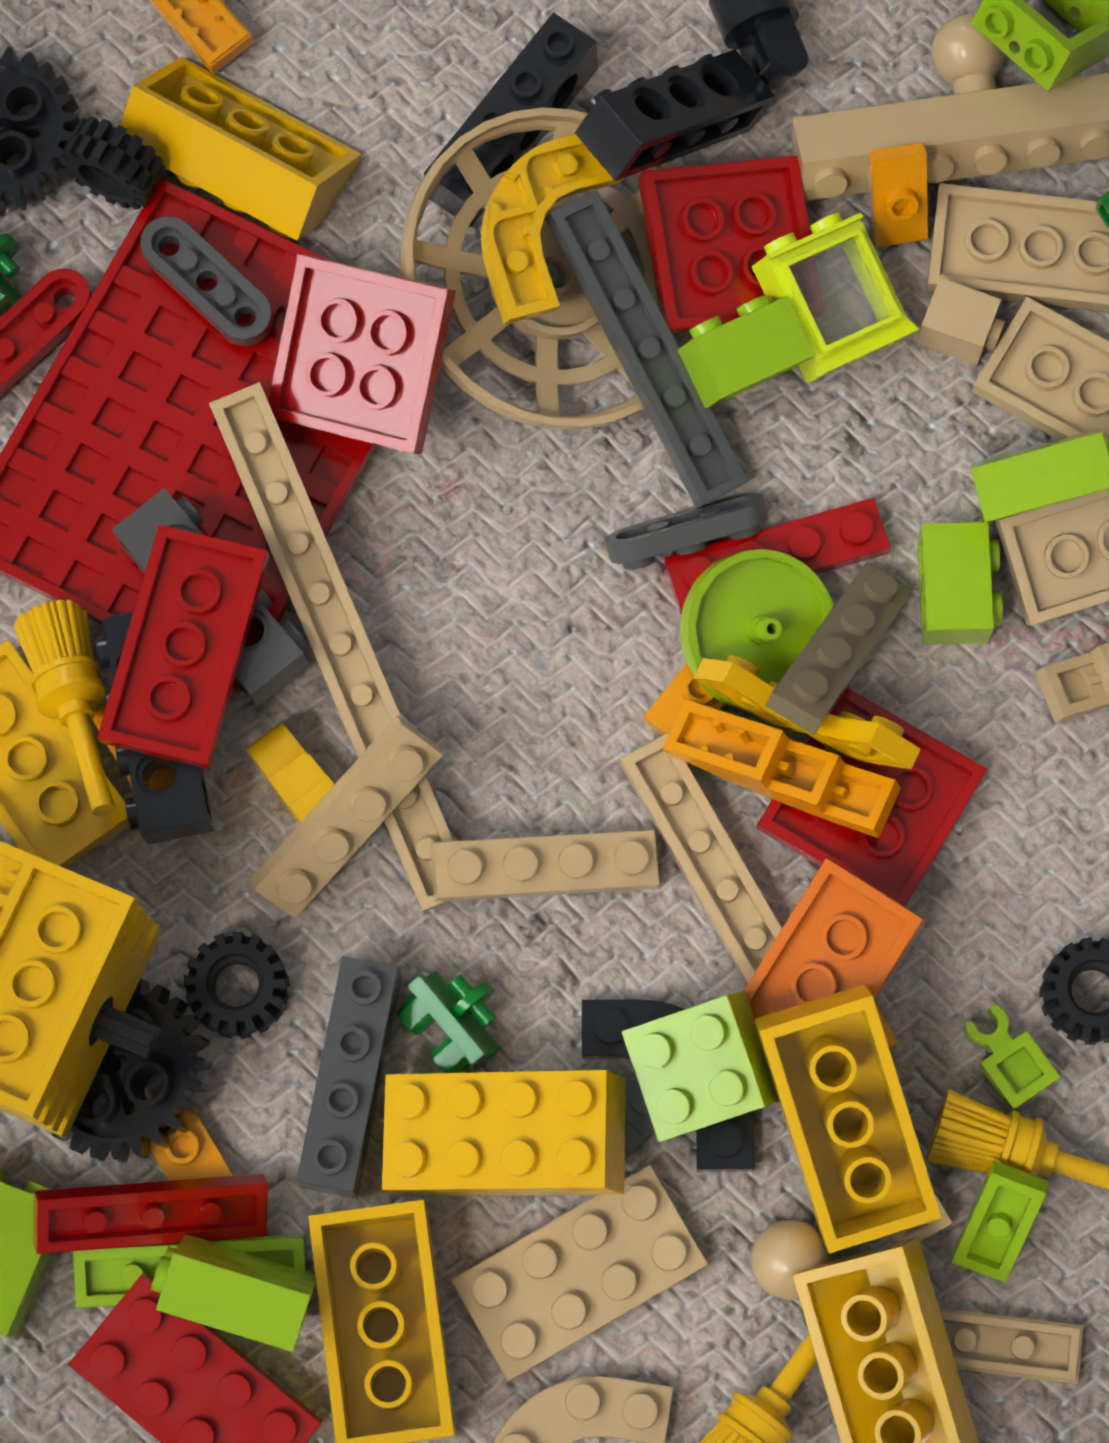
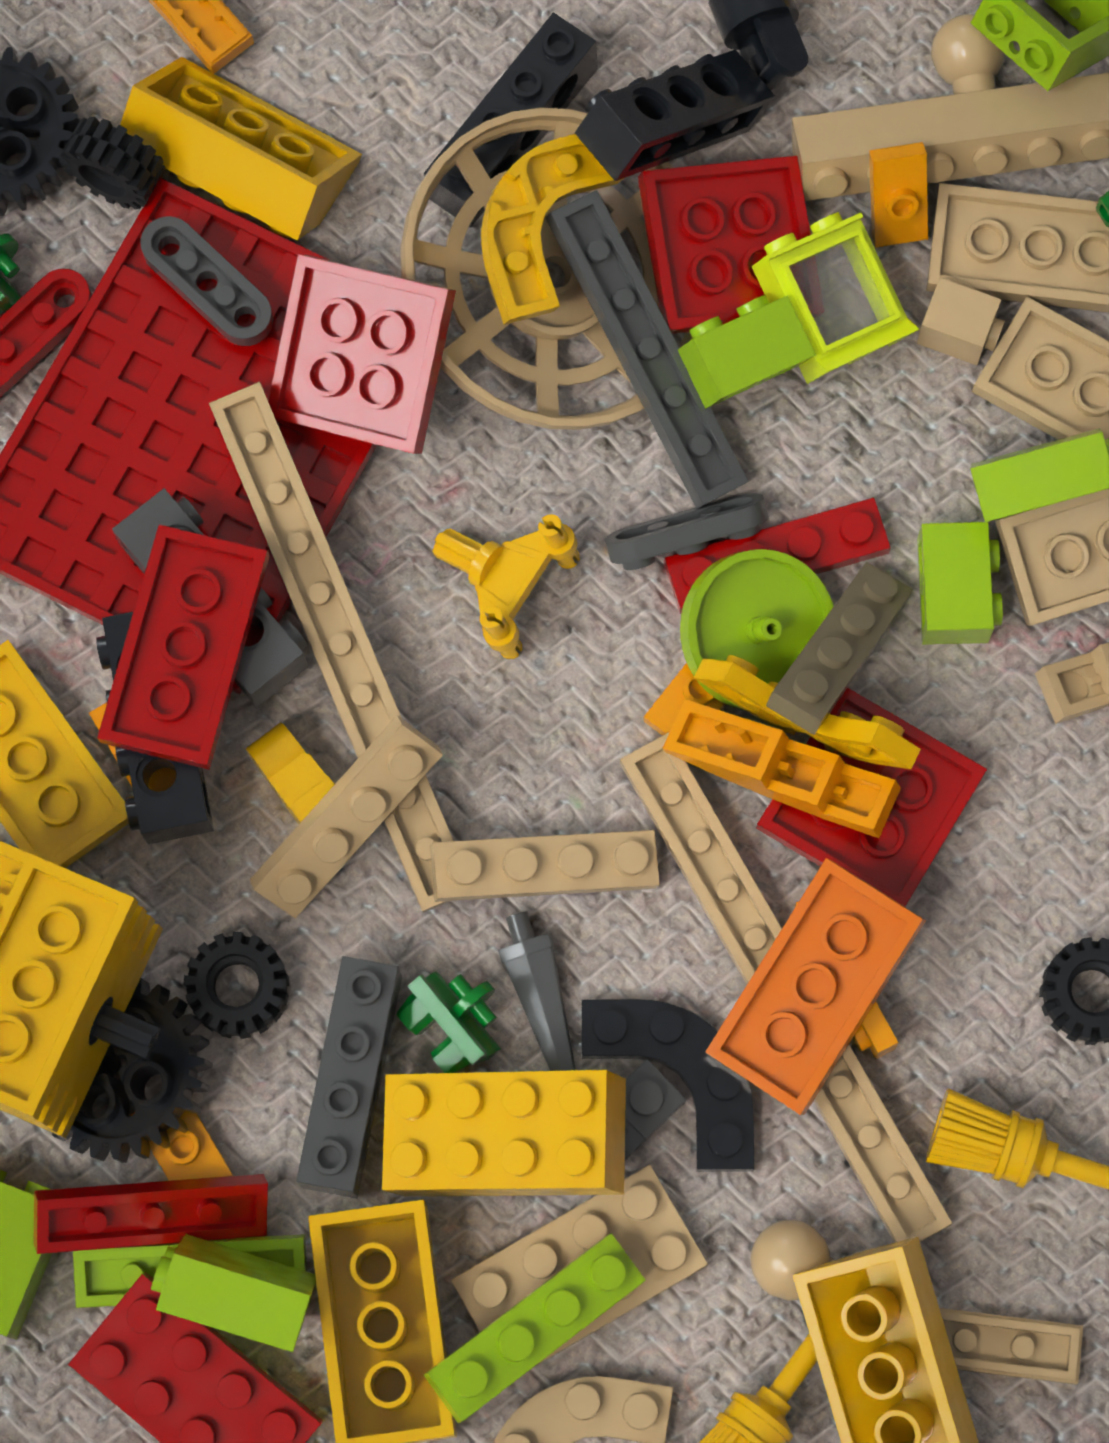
(67, 684): yellow piece -> none
(507, 573): none -> yellow axle
(534, 1328): none -> lime plate
(536, 981): none -> dark grey bar
(700, 1066): lime brick -> none
(847, 1118): yellow brick -> none
(999, 1221): lime plate -> none
(1015, 1065): lime plate -> none

